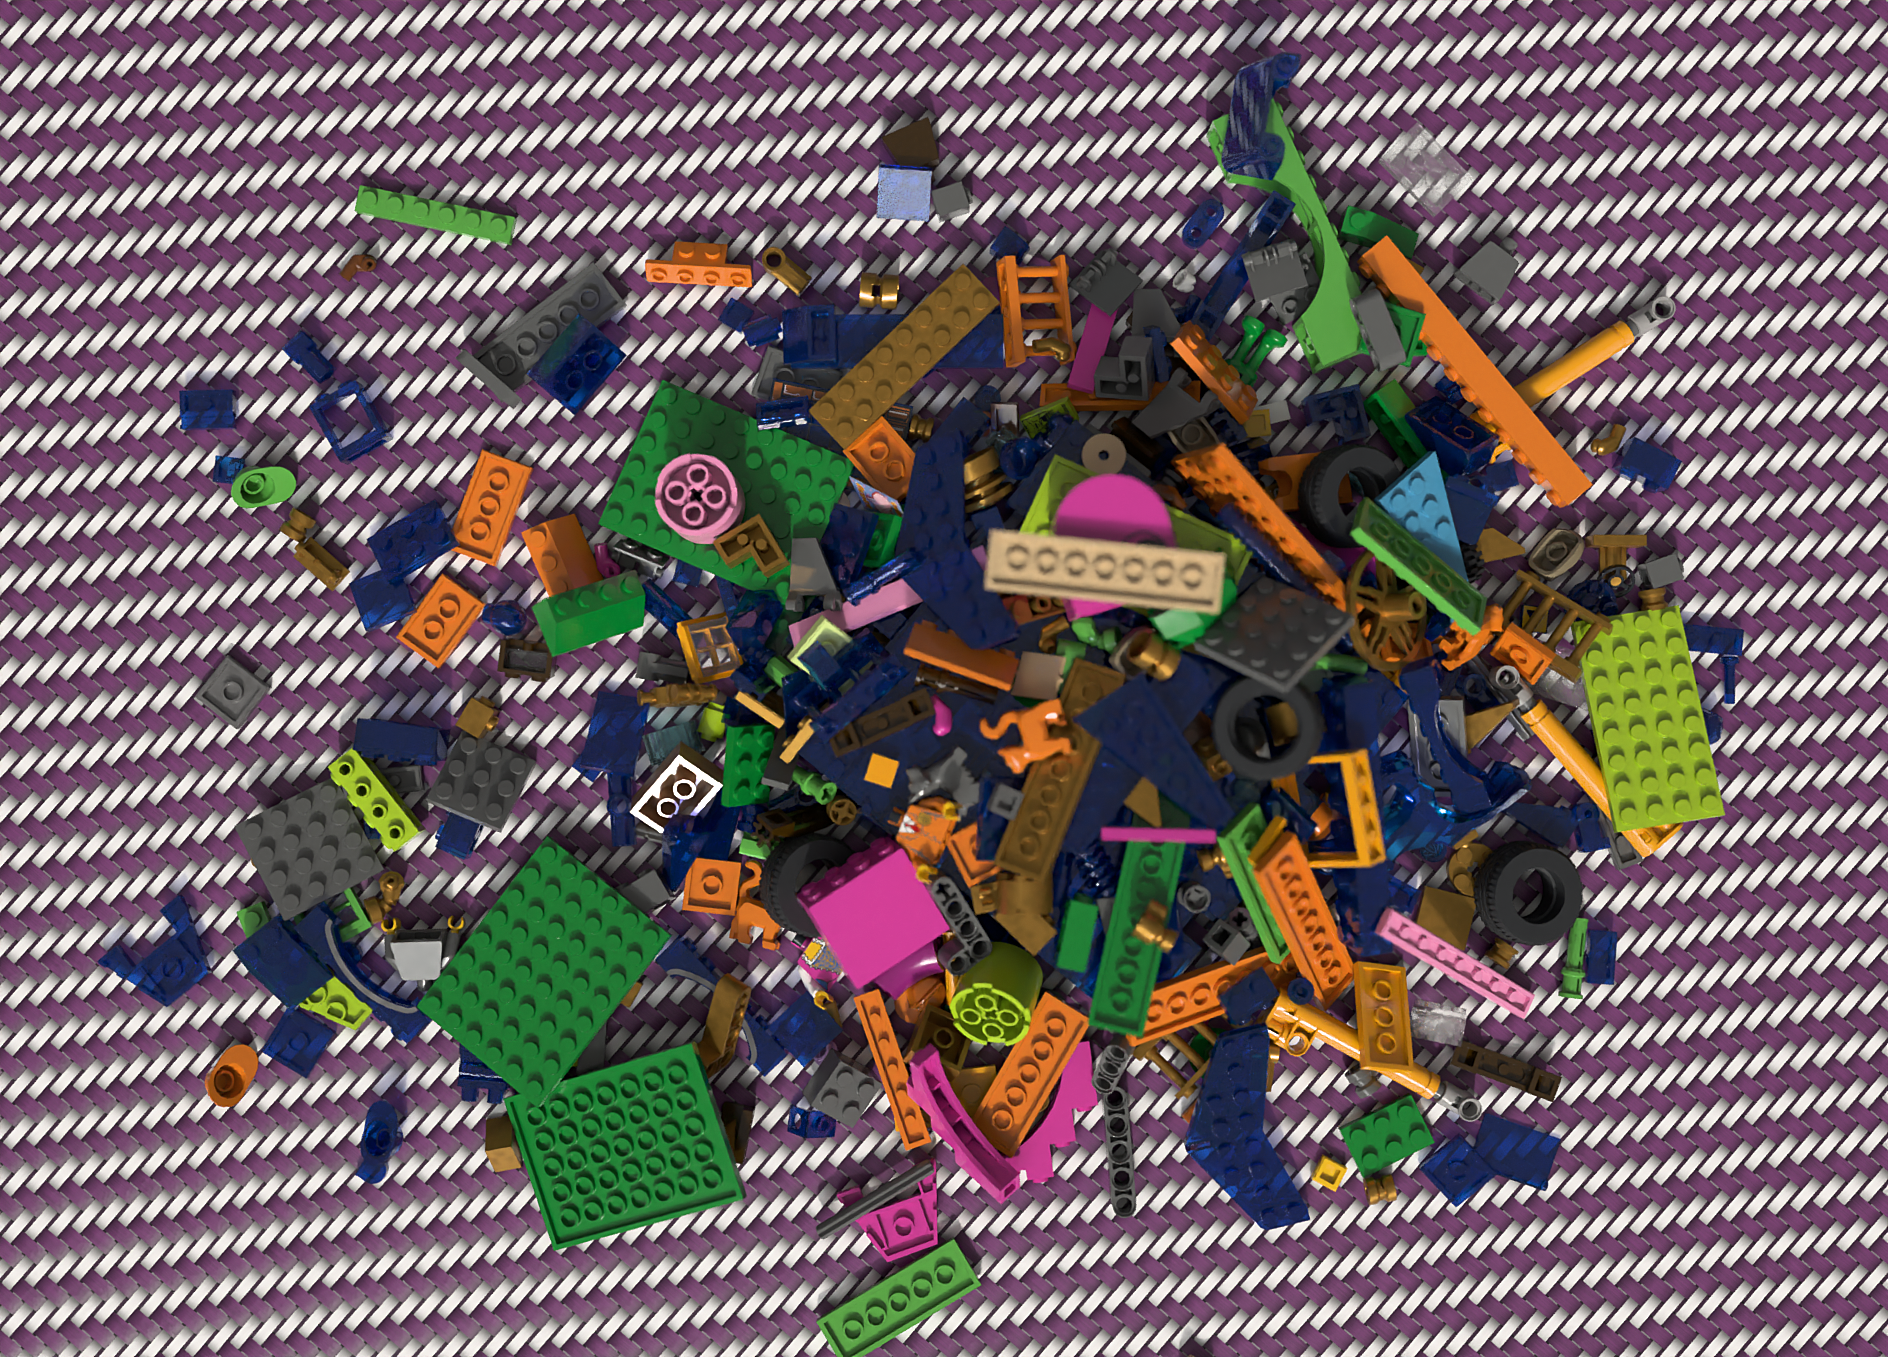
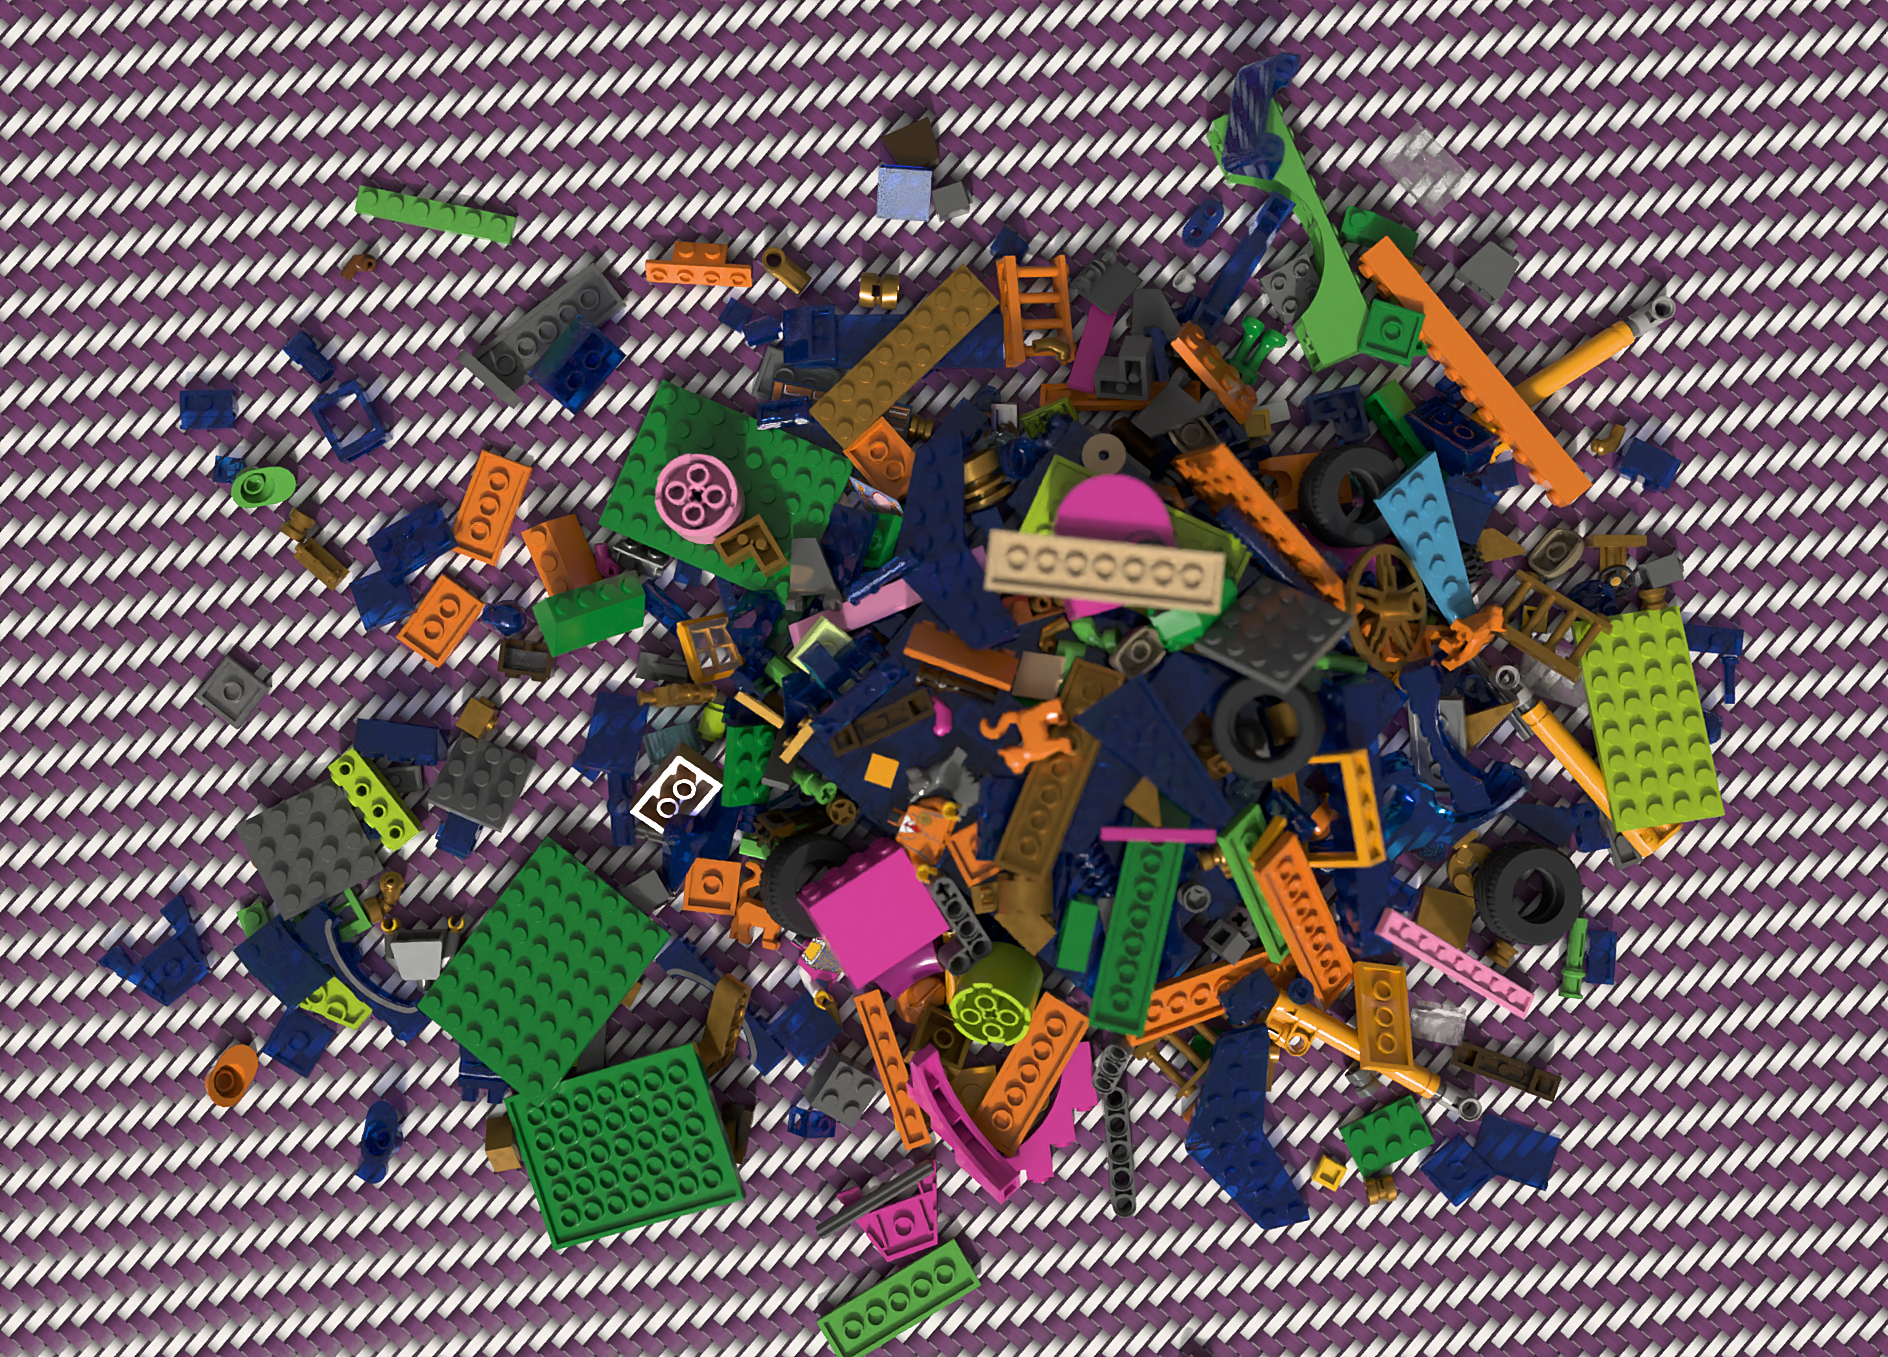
(1004, 801): dark grey plate -> none
(1151, 928): pearl gold piece -> none
(1152, 654): pearl gold wheel -> none
(1274, 270): dark grey hinge -> none
(1377, 330): dark grey beam -> none
(1419, 566): bright green plate -> none
(1438, 625): clear blue plate -> none
(1523, 653): orange tile -> none

